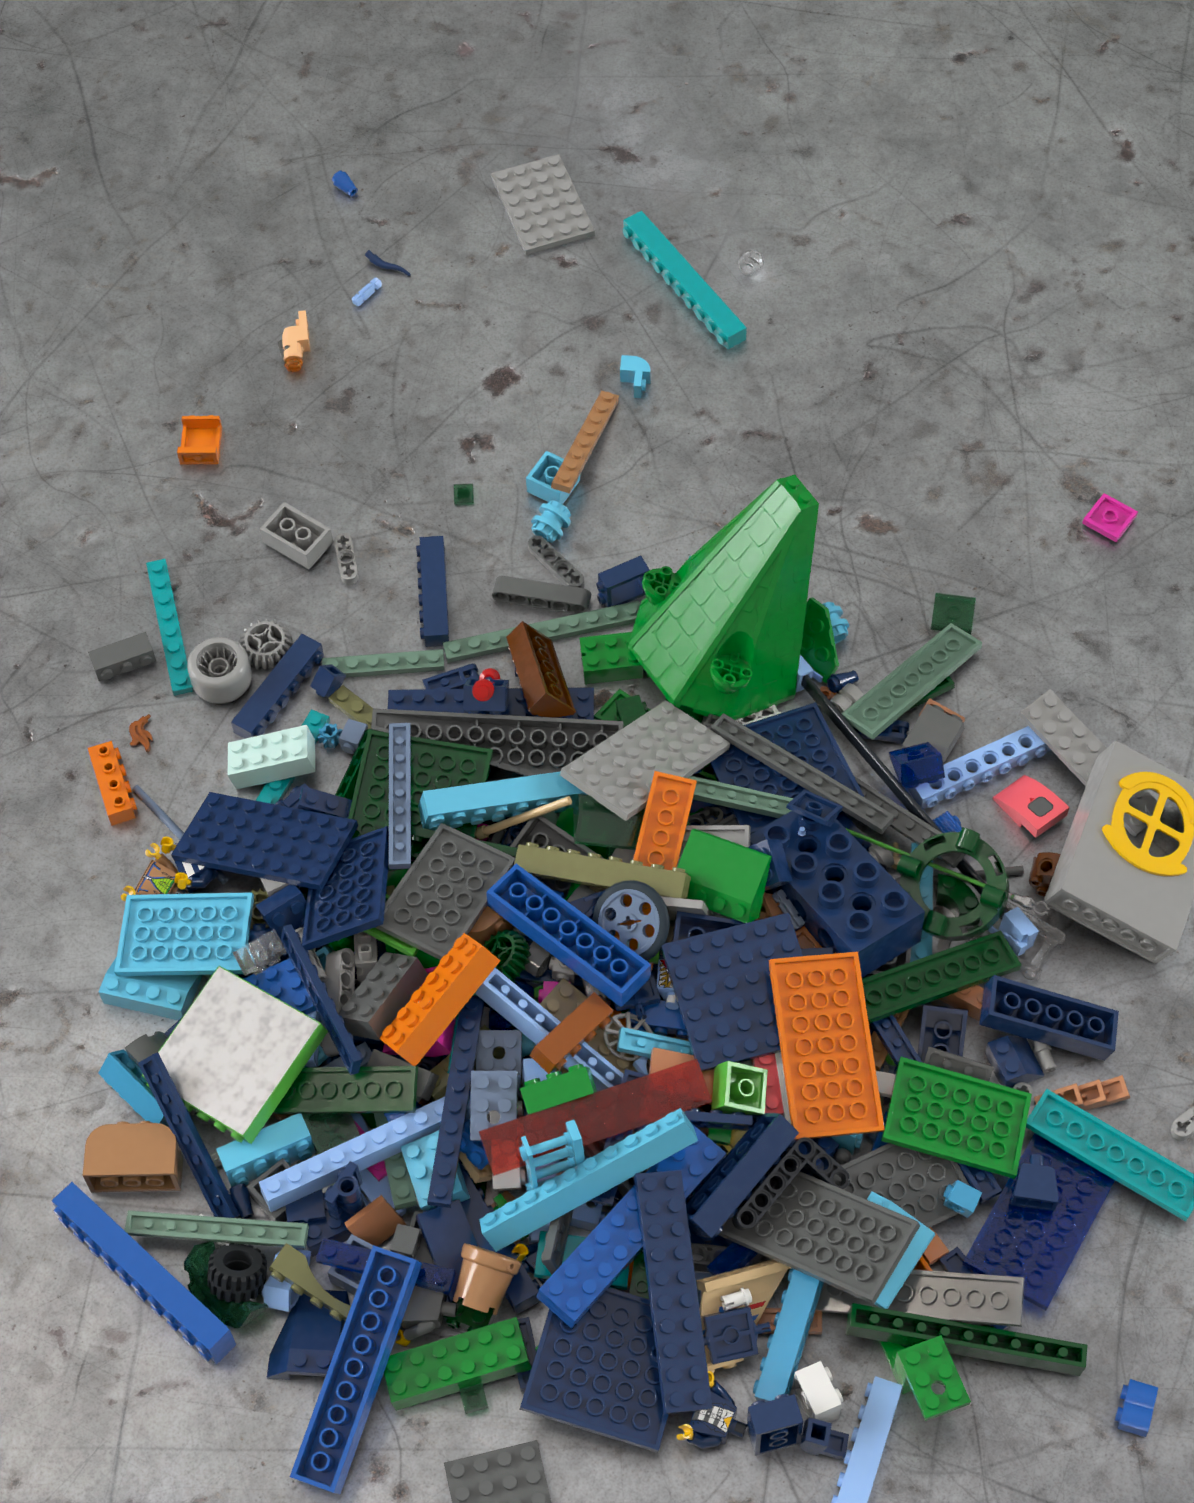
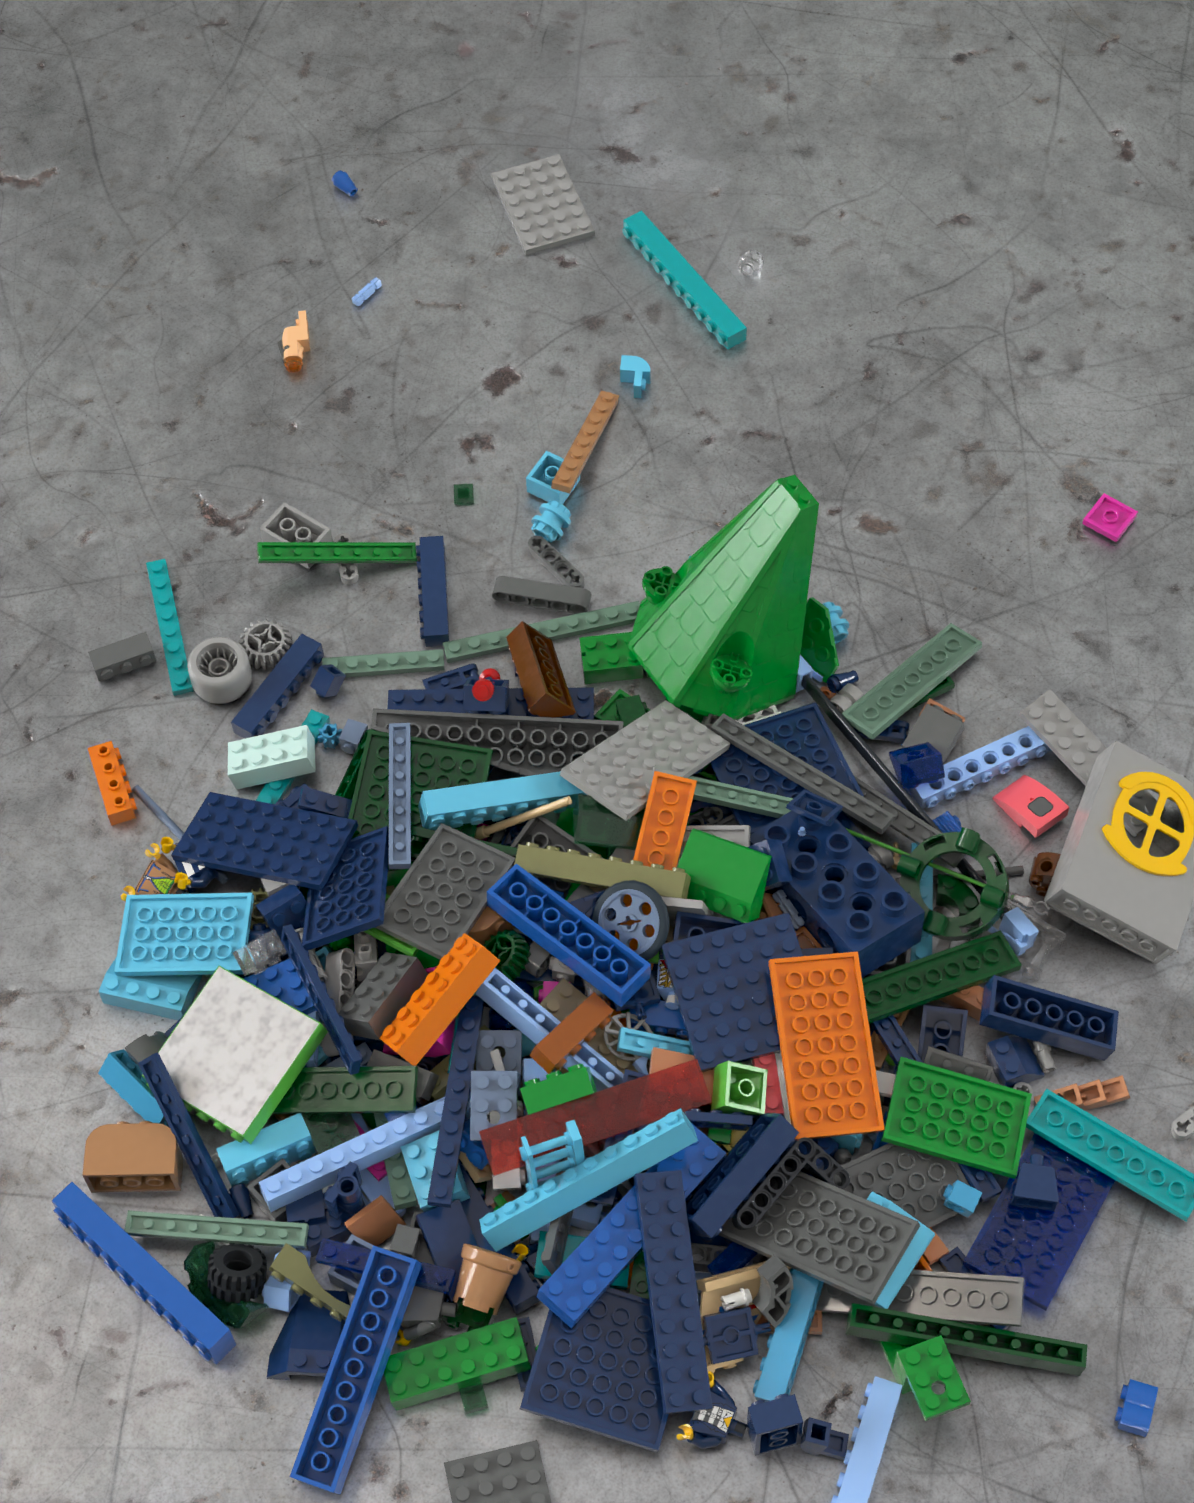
(140, 735): dark orange piece -> none
(200, 440): orange panel -> none
(336, 552): none -> green tile
(352, 705): olive plate -> none
(374, 259): dark blue animal -> none
(497, 1060): none -> light grey tile
(622, 582): dark blue window -> none
(774, 1291): none -> dark grey brick
(817, 1392): white brick -> none
(954, 610): clear green tile -> none

